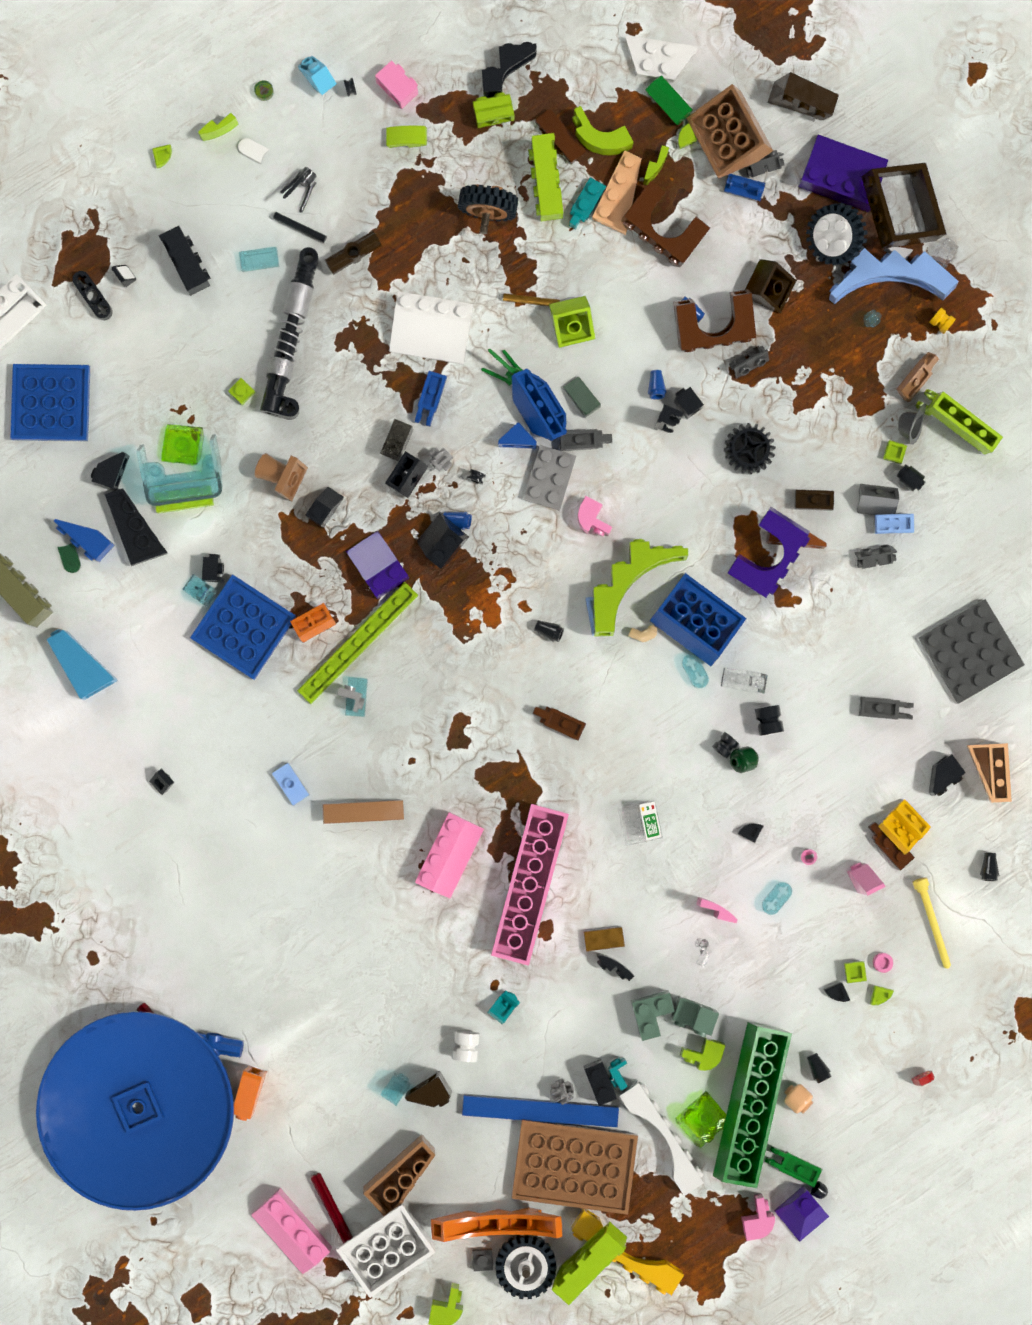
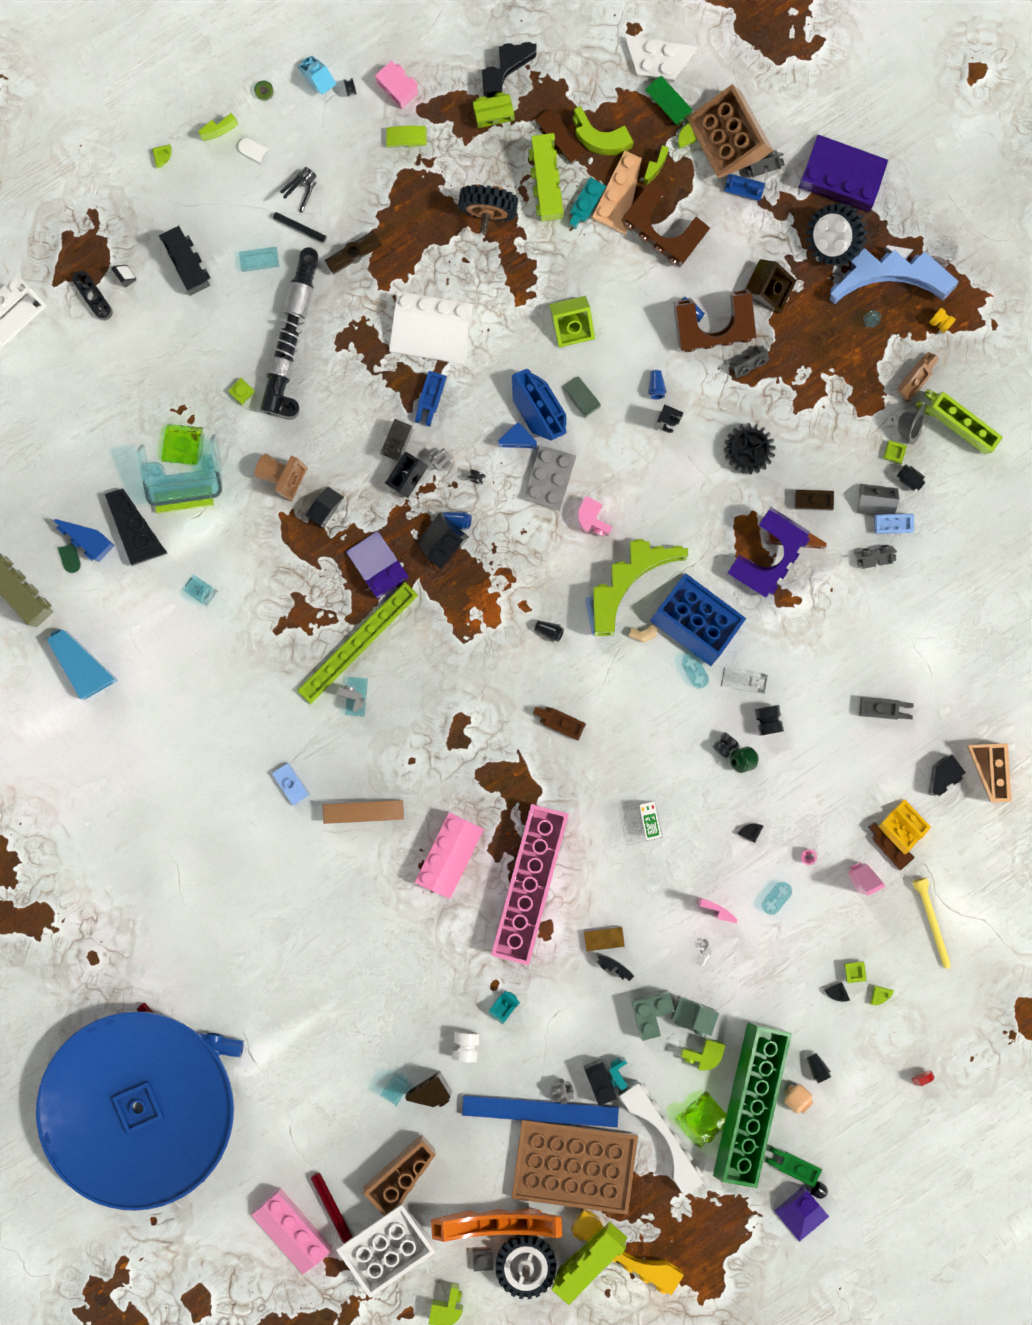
(50, 402): blue plate -> none
(110, 471): black slope -> none
(161, 781): black plate -> none
(212, 569): black brick -> none
(243, 627): blue plate -> none
(248, 1092): orange slope -> none
(313, 622): orange hinge -> none
(511, 370): green plant -> none
(529, 299): pearl gold bar -> none
(584, 440): dark grey hinge -> none
(688, 402): black brick -> none
(762, 1223): bright pink brick -> none
(803, 96): dark brown wedge -> none
(883, 962): bright pink tile -> none
(926, 199): dark brown window -> none
(971, 651): dark grey plate -> none
(989, 867): black cone -> none

